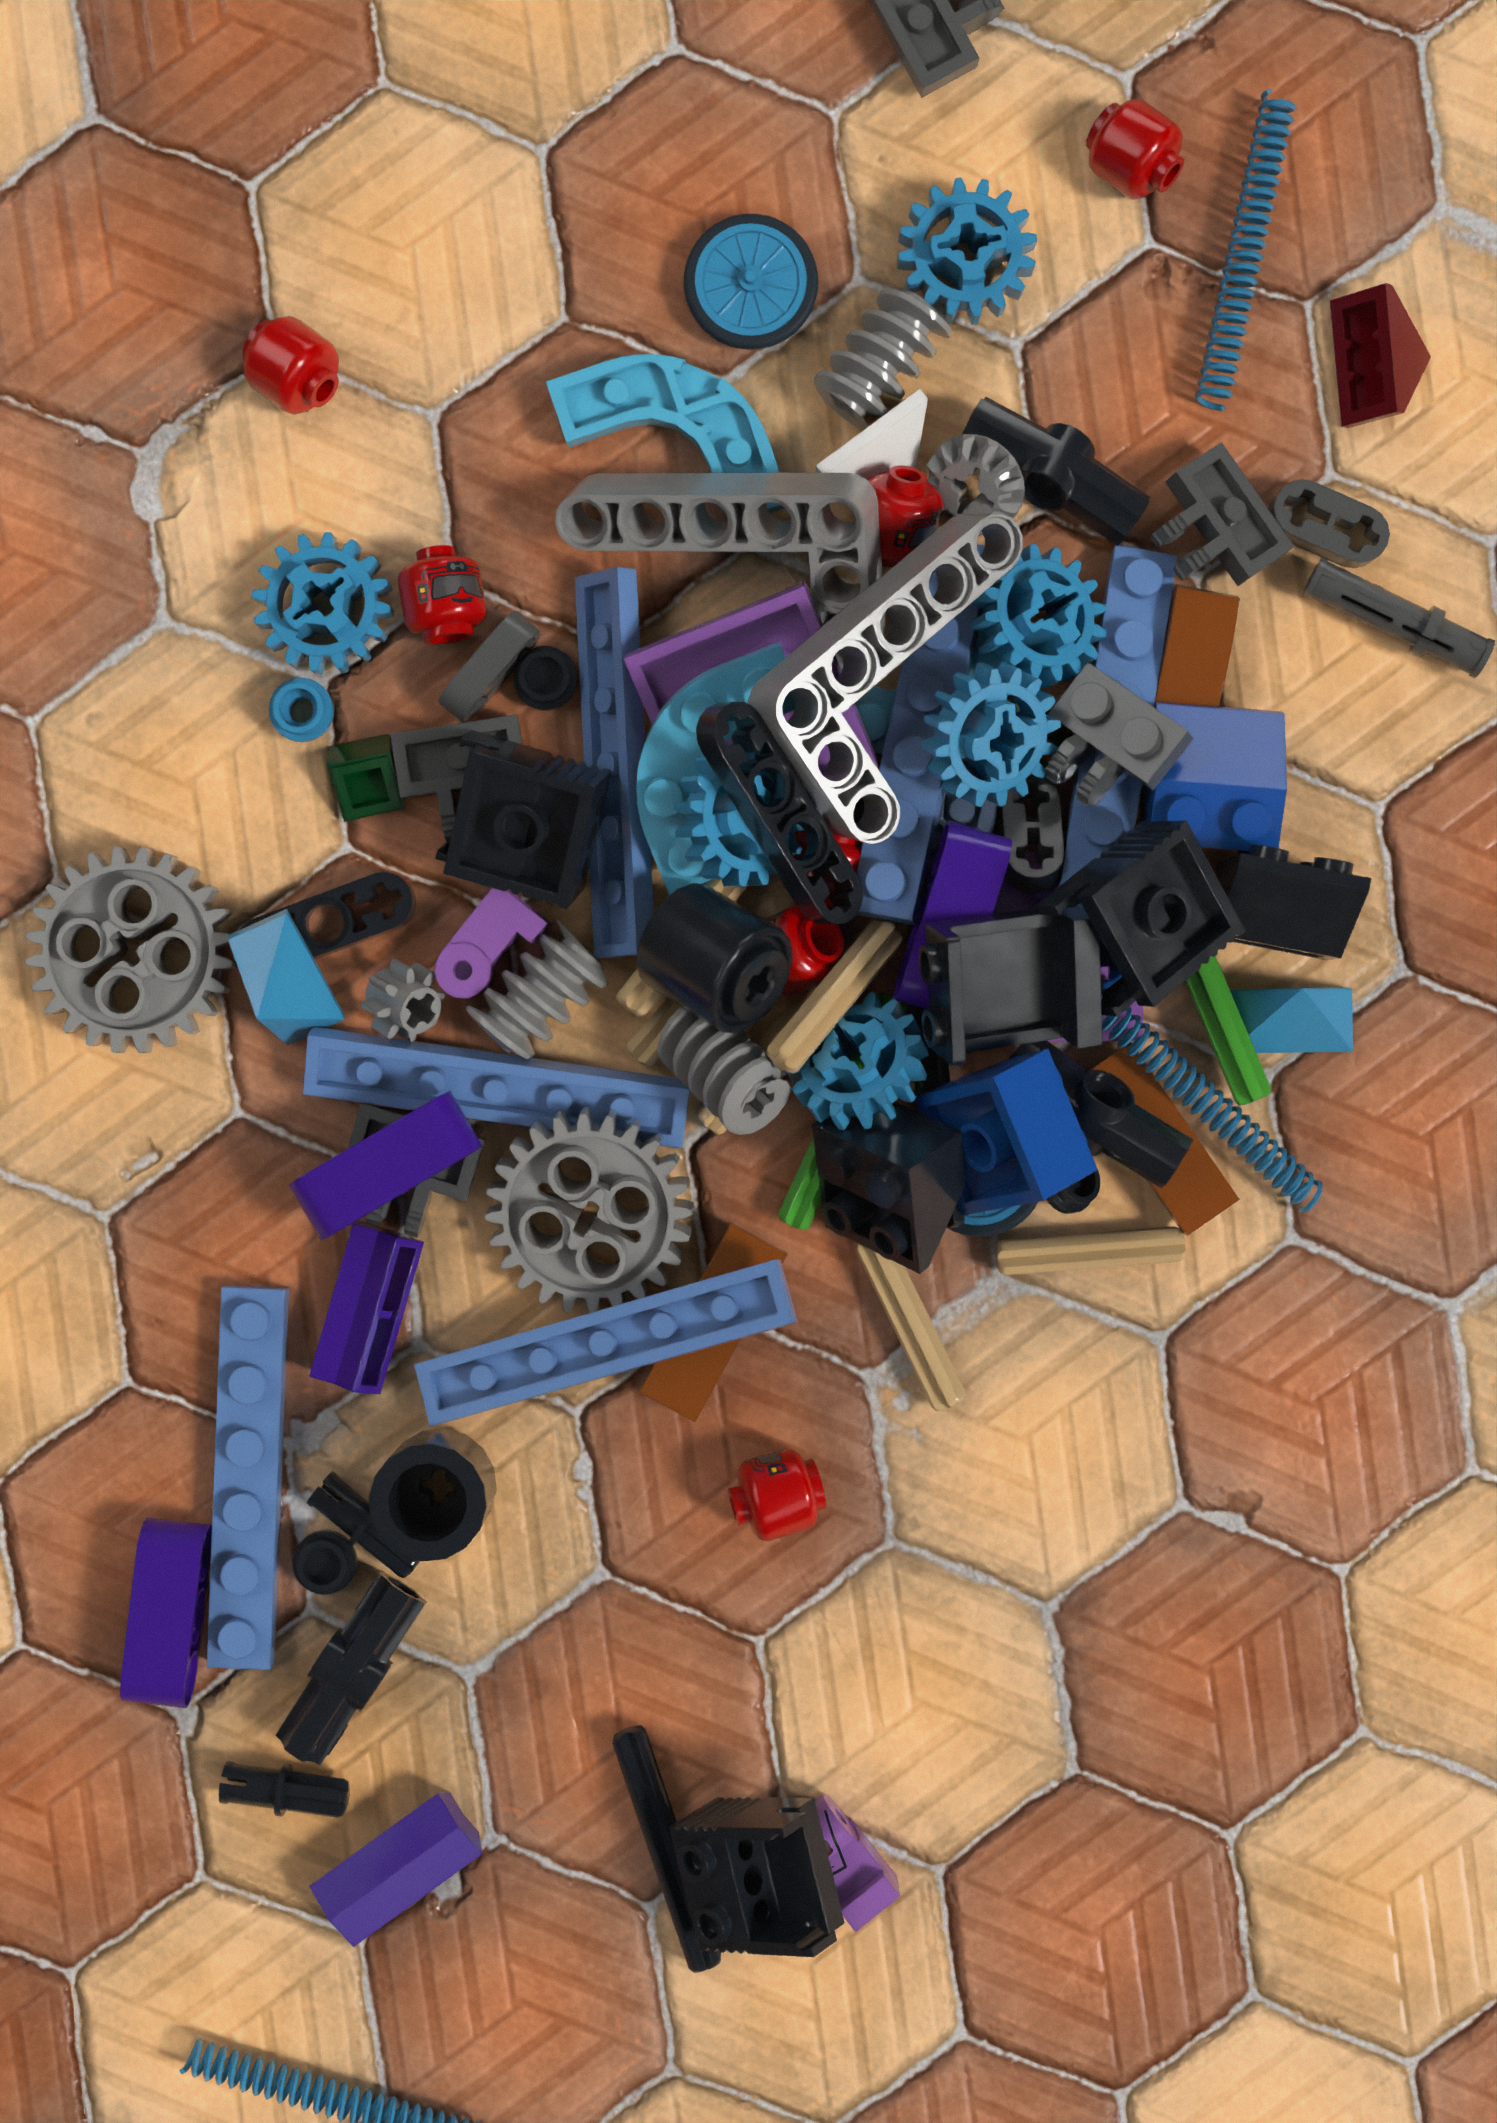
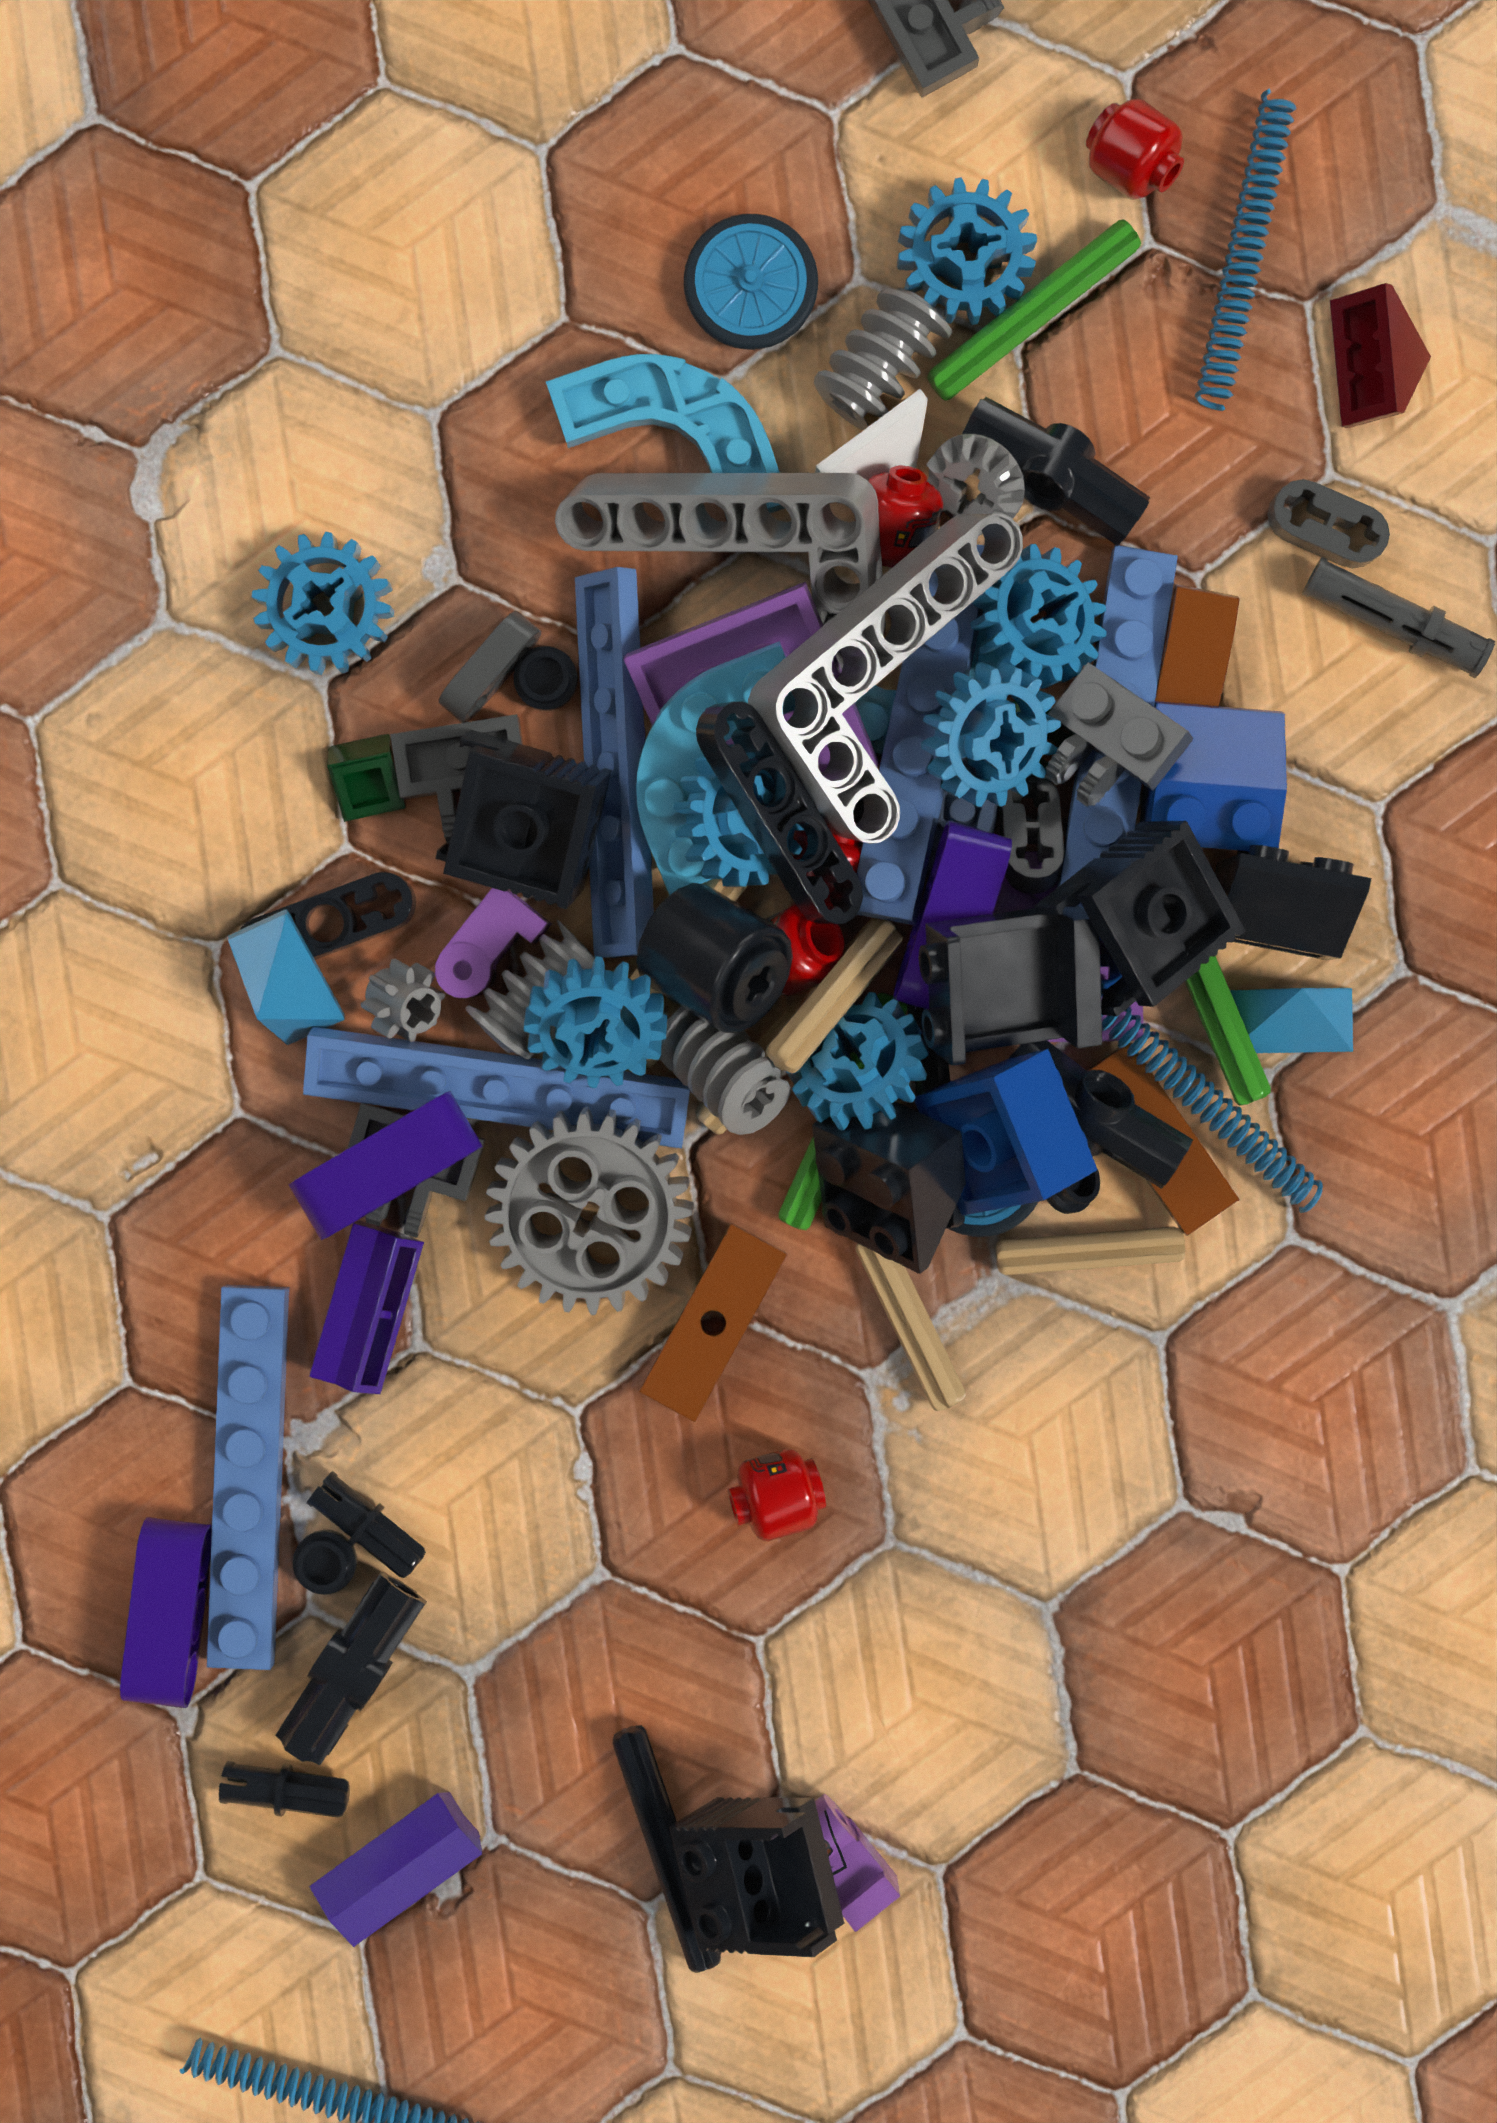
(100, 902): light grey gear -> none
(287, 696): dark azure plate -> none
(290, 364): red head -> none
(406, 1511): black piece -> none
(442, 595): red head -> none
(591, 1024): none -> dark azure gear
(606, 1342): medium blue plate -> none
(1034, 309): none -> bright green axle
(1226, 514): dark grey hinge -> none

